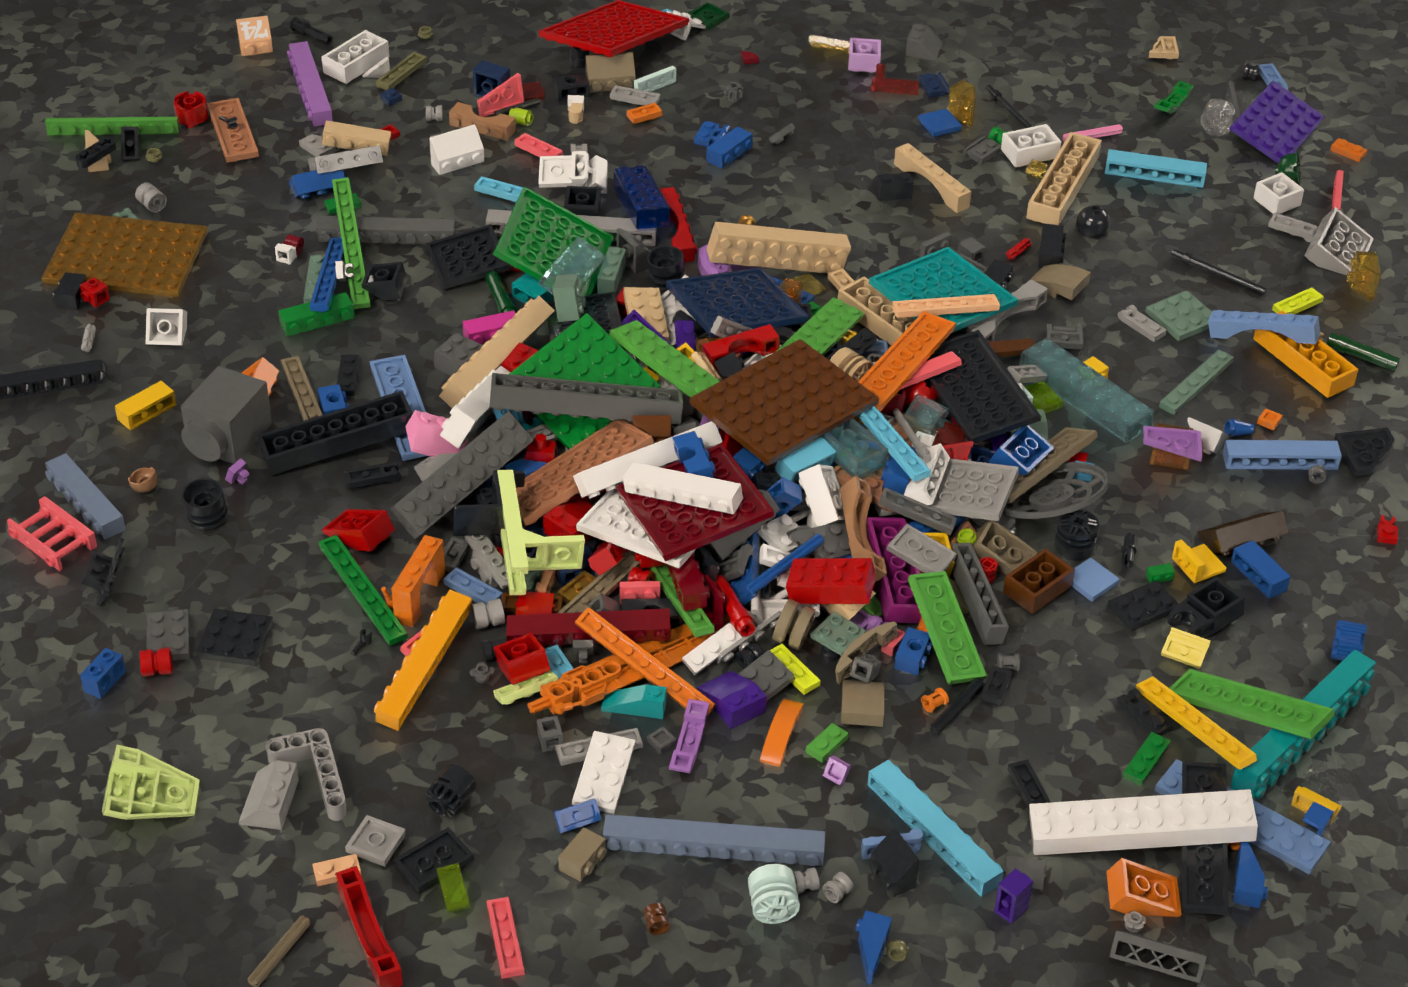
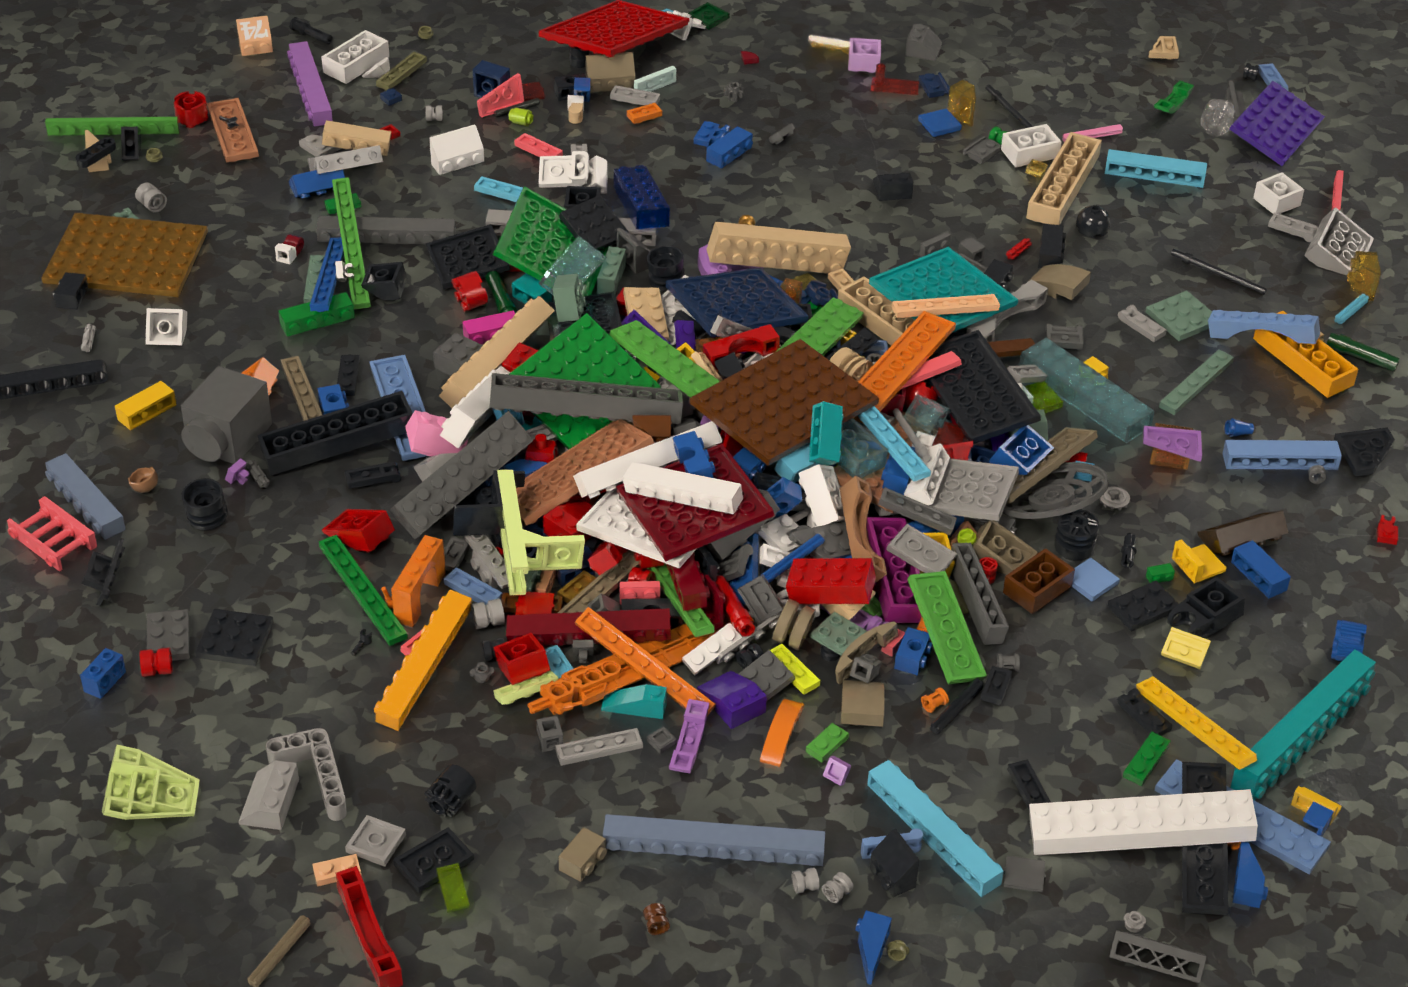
(95, 292): red brick -> none
(257, 474): none -> dark grey axle
(470, 291): none -> red brick
(499, 126): medium nougat arch -> none
(505, 937): coral tile -> none
(577, 815): plate -> none
(582, 88): none -> blue slope
(593, 222): none -> black plate
(604, 770): white plate -> none
(683, 239): red arch -> none
(760, 598): none -> dark grey plate
(773, 893): light aqua wheel -> none
(819, 293): none -> dark blue plate
(826, 433): none -> teal brick
(953, 192): tan arch -> none
(1013, 896): dark purple brick -> none
(1112, 493): none -> light grey gear
(1142, 890): orange slope -> none
(1211, 438): light grey slope -> none
(1252, 703): bright green plate -> none
(1269, 419): orange plate -> none
(1290, 166): dark green cylinder -> none
(1299, 302): neon yellow plate -> none
(1348, 149): orange plate -> none
(1352, 308): none -> medium azure axle

